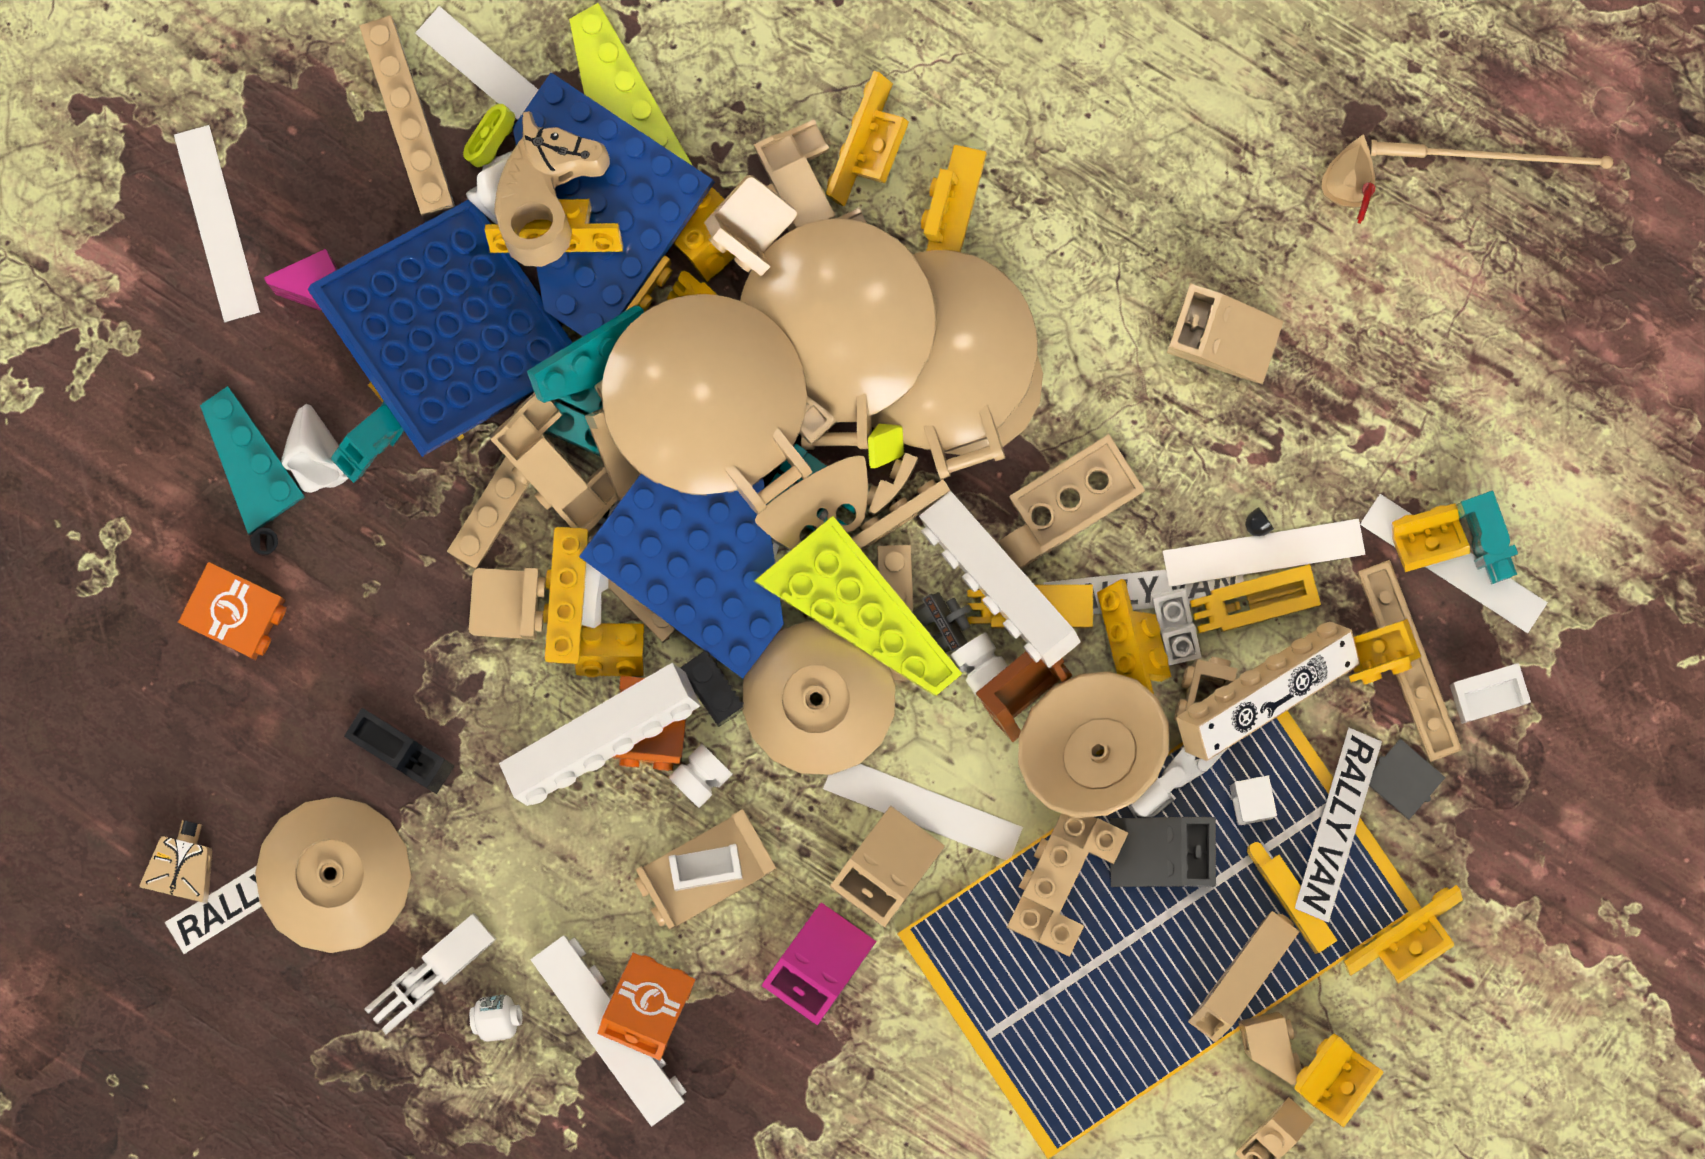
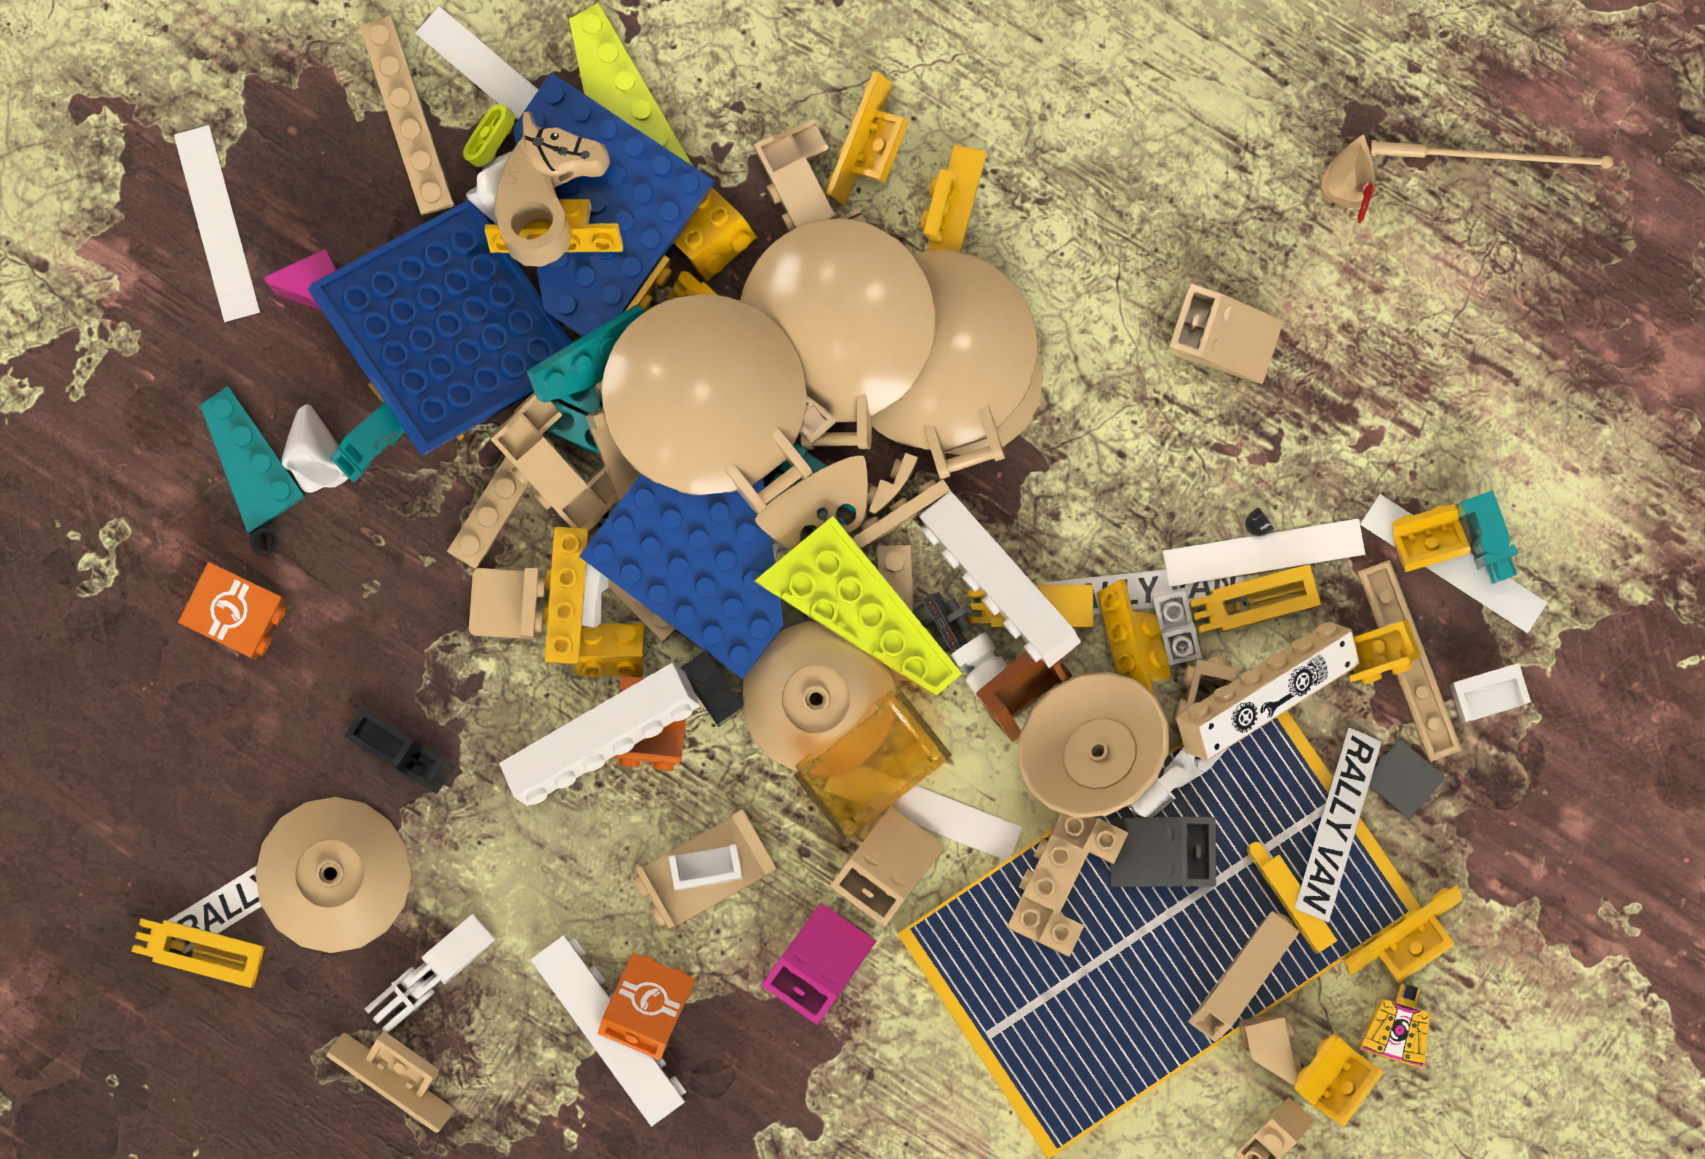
(180, 865): tan torso -> none
(211, 956): none -> yellow hinge
(394, 1074): none -> tan bracket
(495, 1018): white head -> none
(700, 775): white wheel -> none
(749, 223): bracket -> none
(872, 765): none -> clear yellow windscreen
(885, 444): neon yellow slope -> none
(1034, 541): tan hinge -> none
(1253, 800): white panel -> none
(1398, 1029): none -> torso

